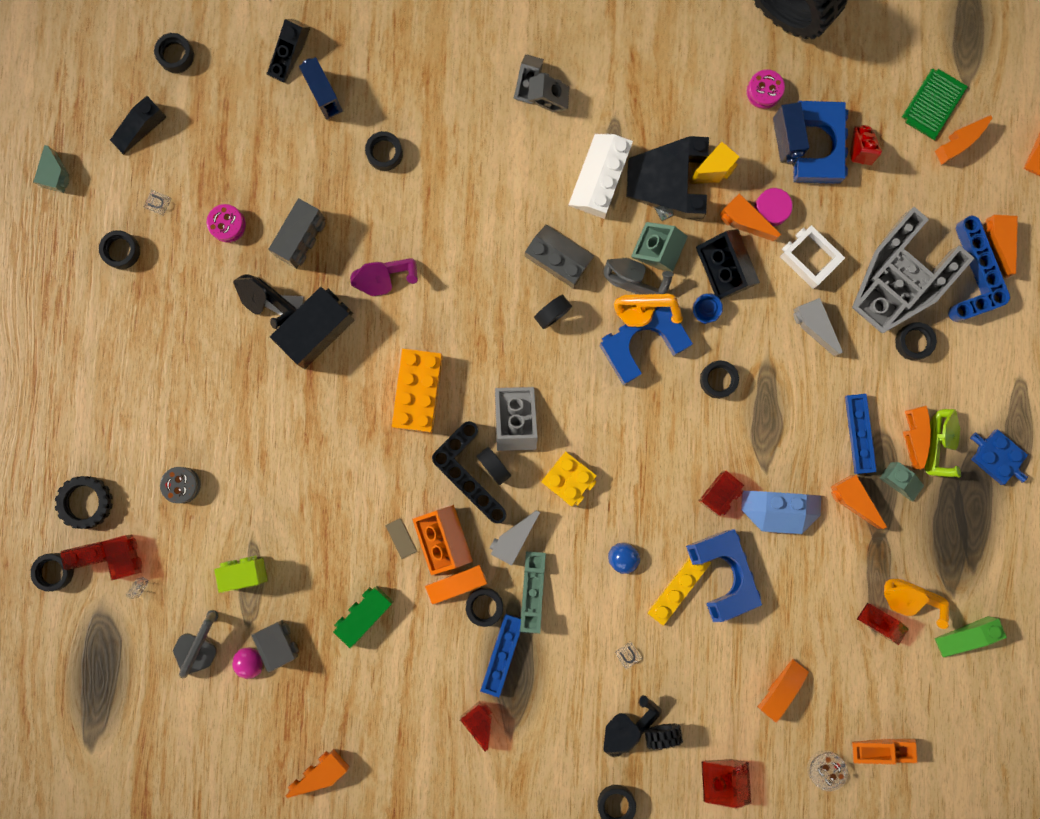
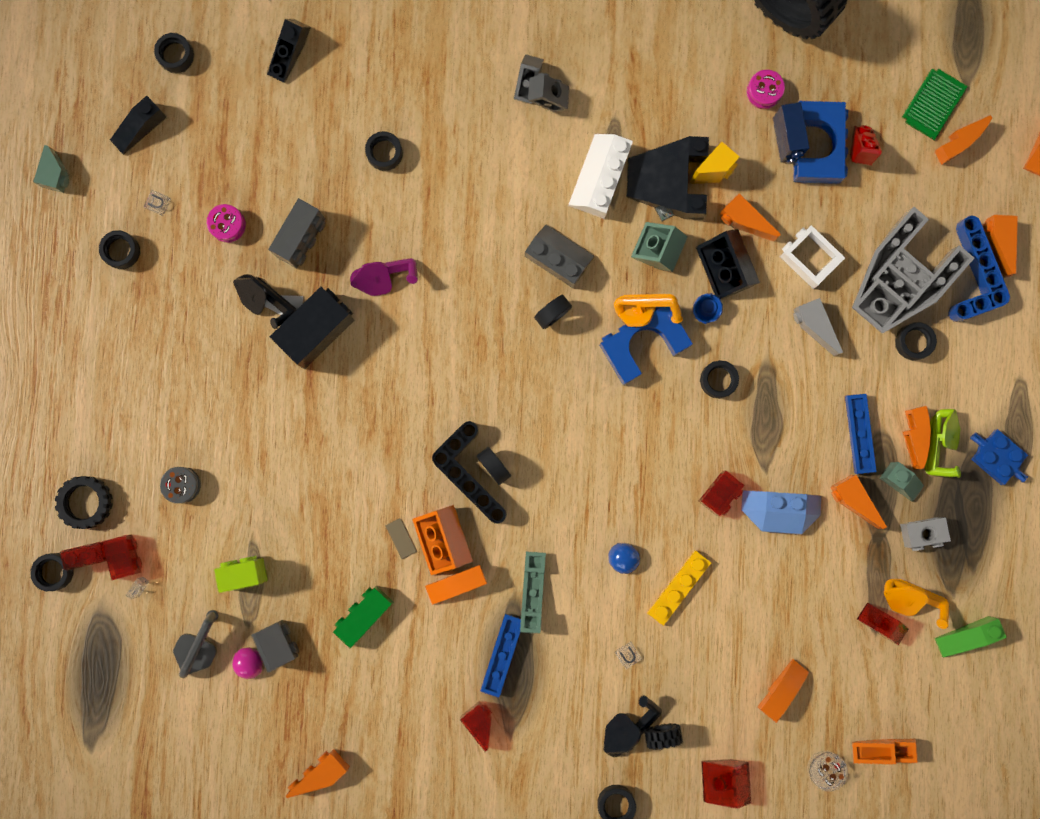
(320, 87): dark blue brick -> none
(417, 390): light orange brick -> none
(469, 607): black tyre -> none
(510, 543): light grey slope -> none
(515, 419): light grey slope -> none
(569, 479): yellow plate -> none
(630, 276): dark grey piece -> none
(743, 593): blue arch -> none
(774, 205): dark pink head -> none
(937, 533): none -> light grey brick

